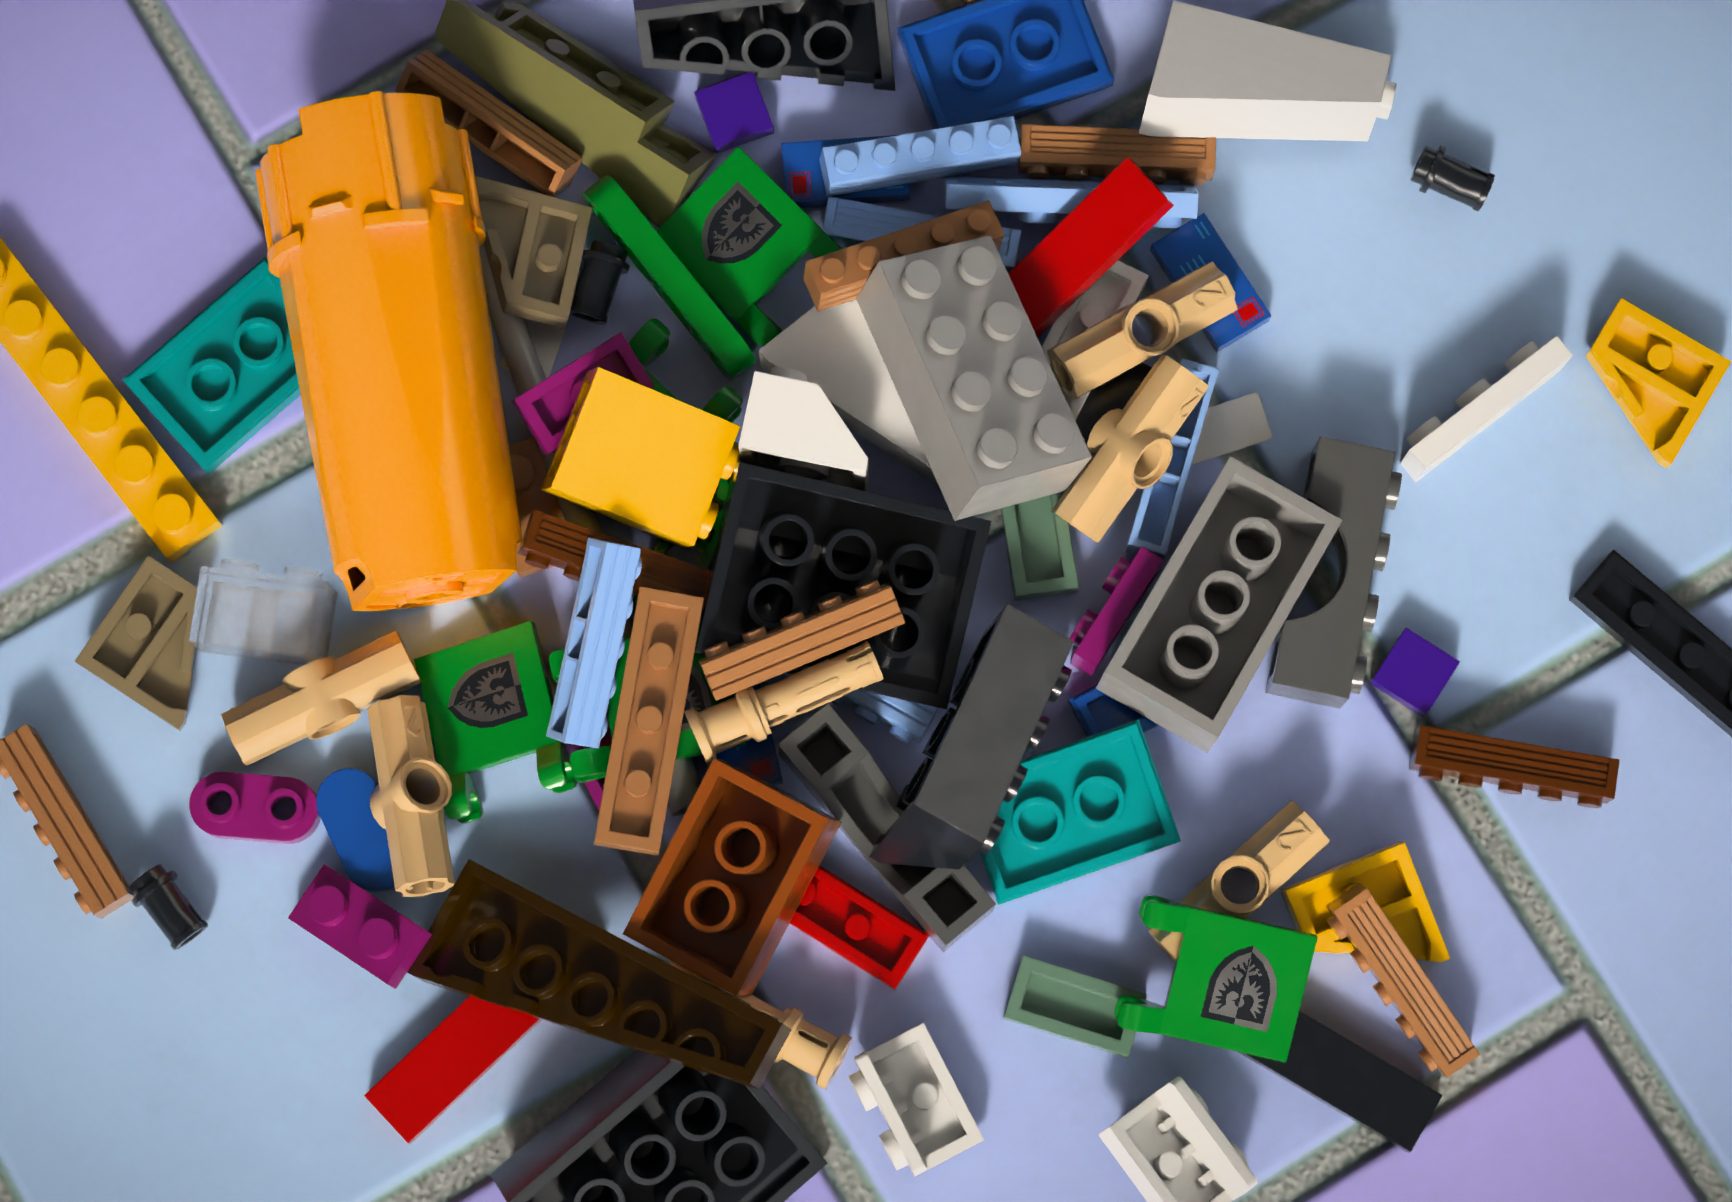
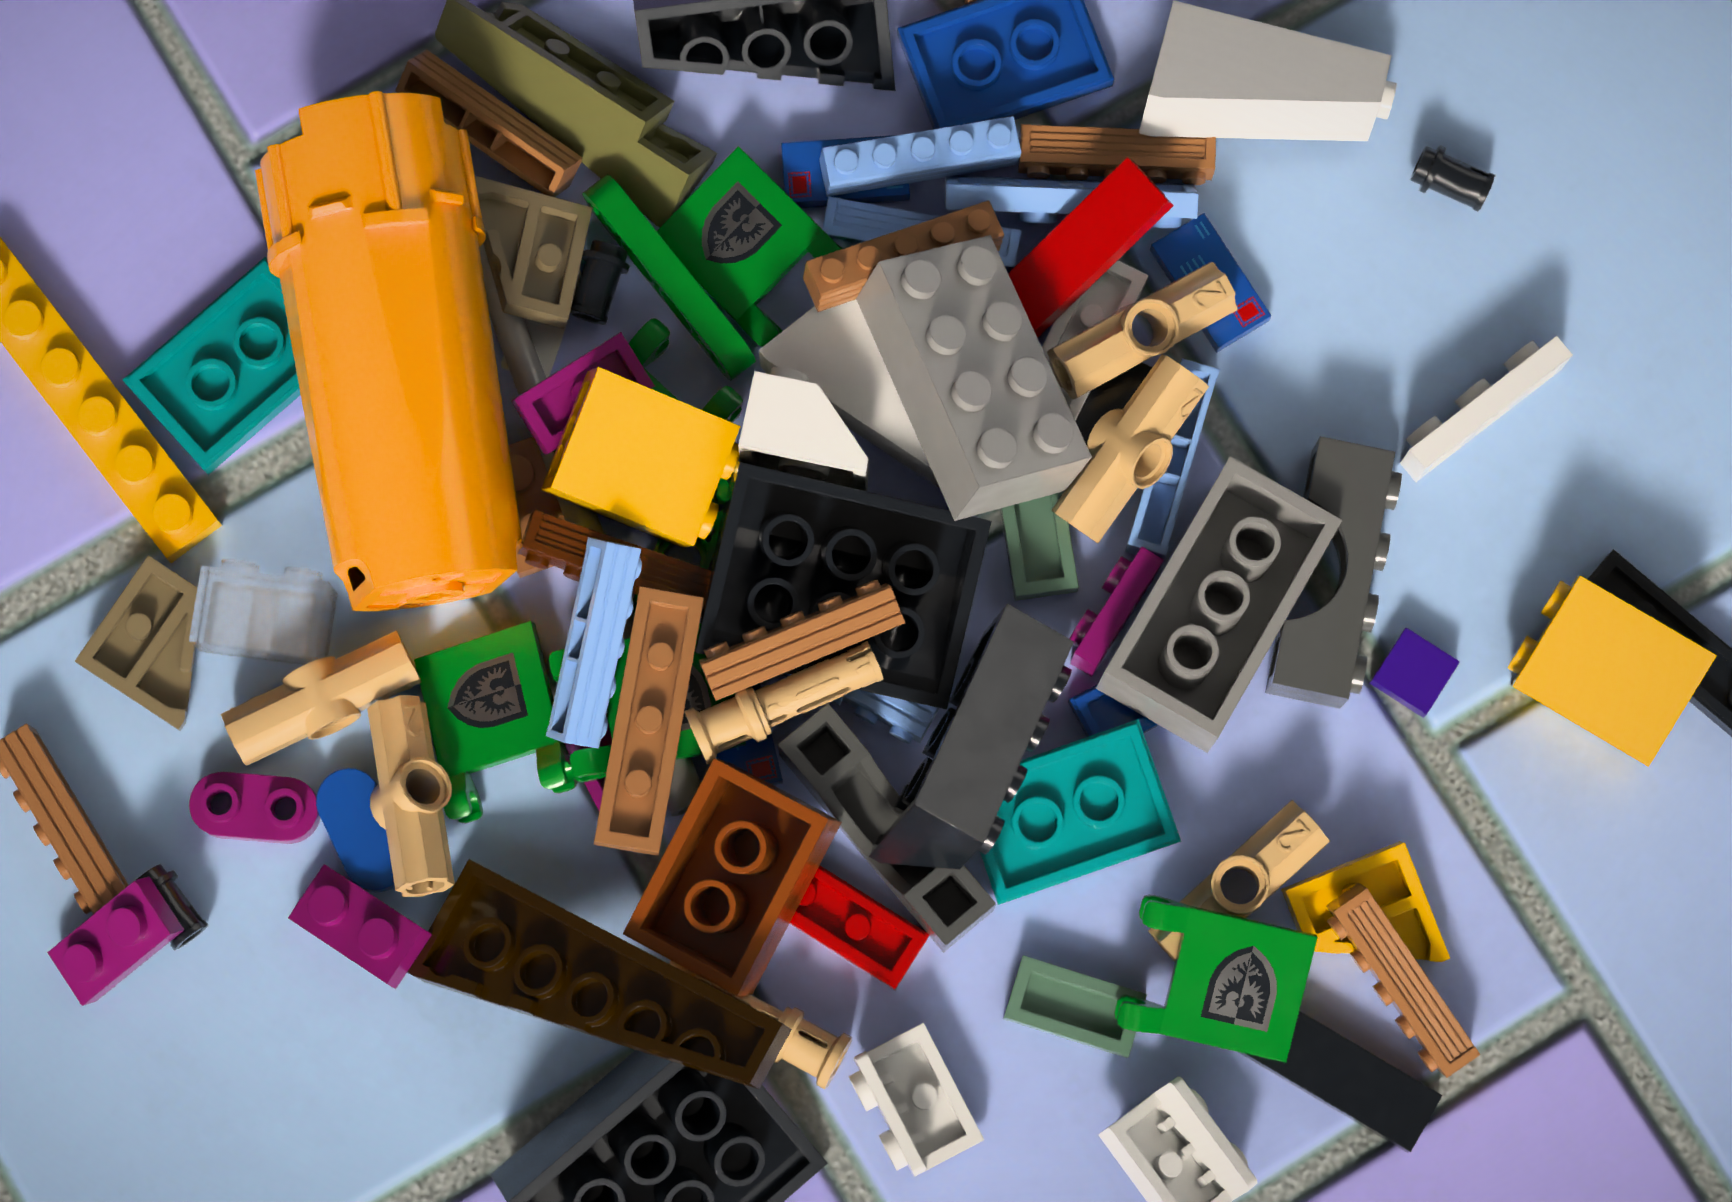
(115, 941): none -> magenta plate
(447, 1064): red tile -> none
(734, 112): dark purple tile -> none
(1232, 427): white sticker -> none
(1513, 766): reddish brown piece -> none
(1610, 668): none -> yellow brick
(1655, 376): yellow wing -> none

